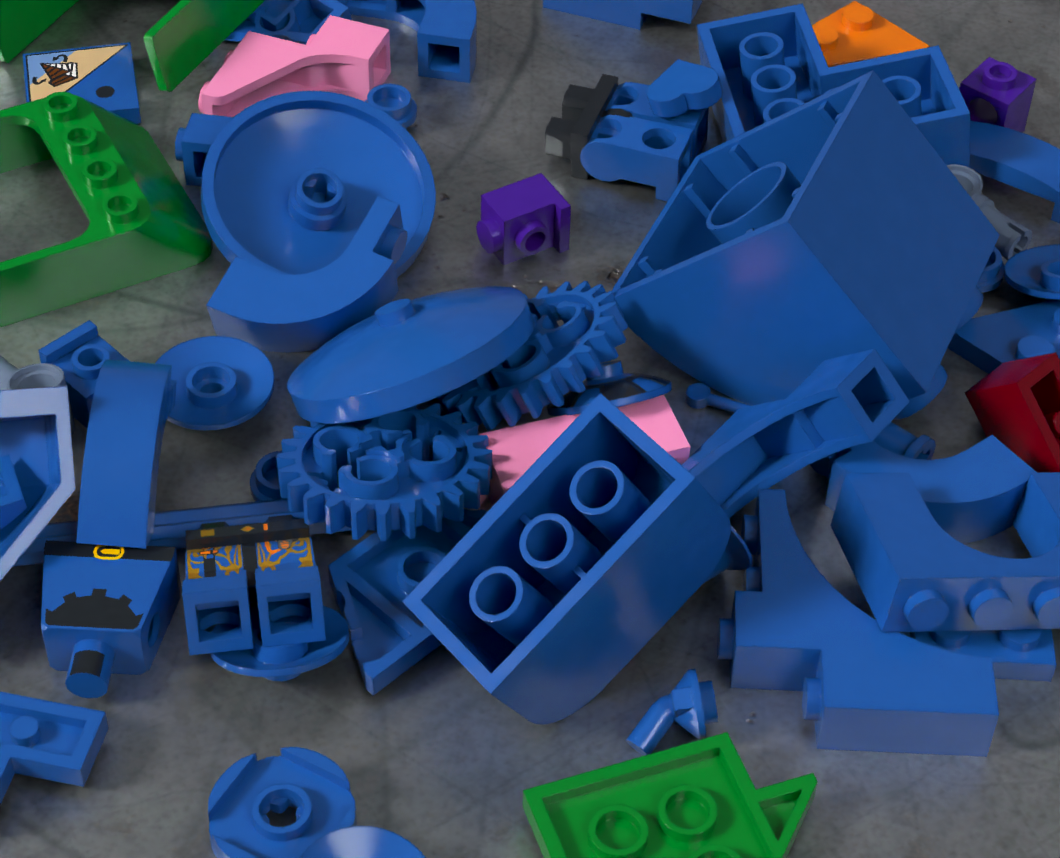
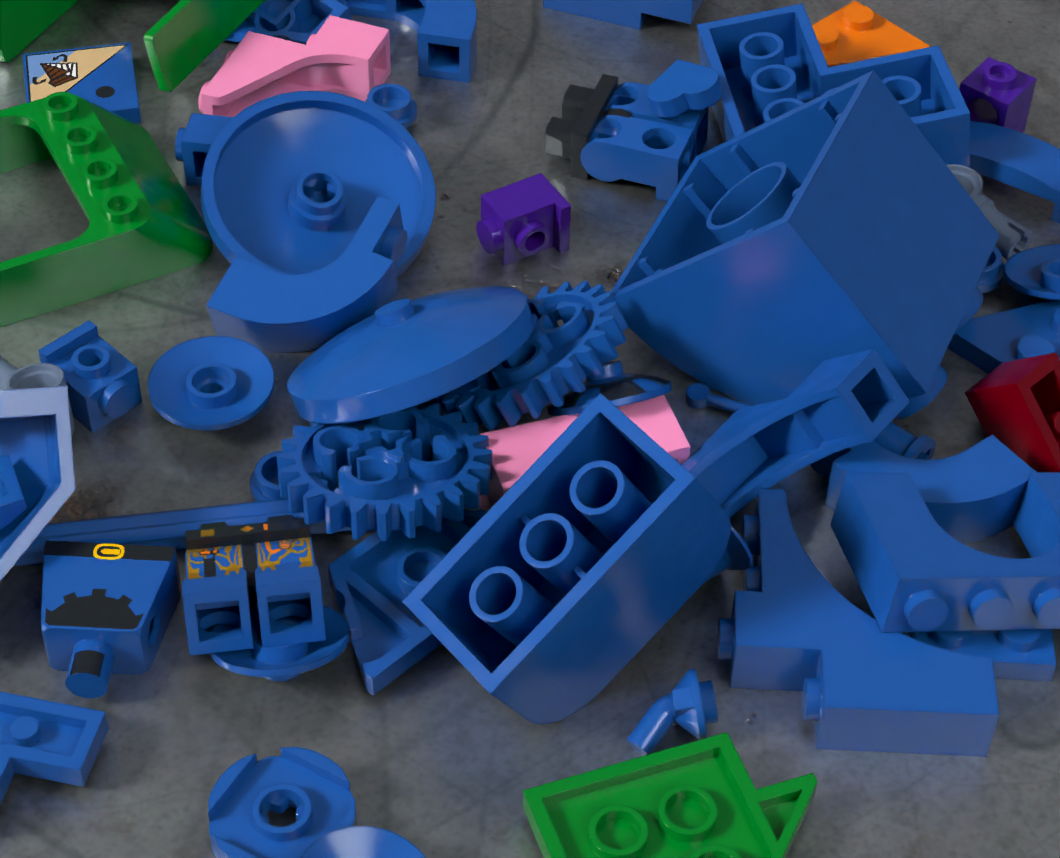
(124, 453): blue arch -> none

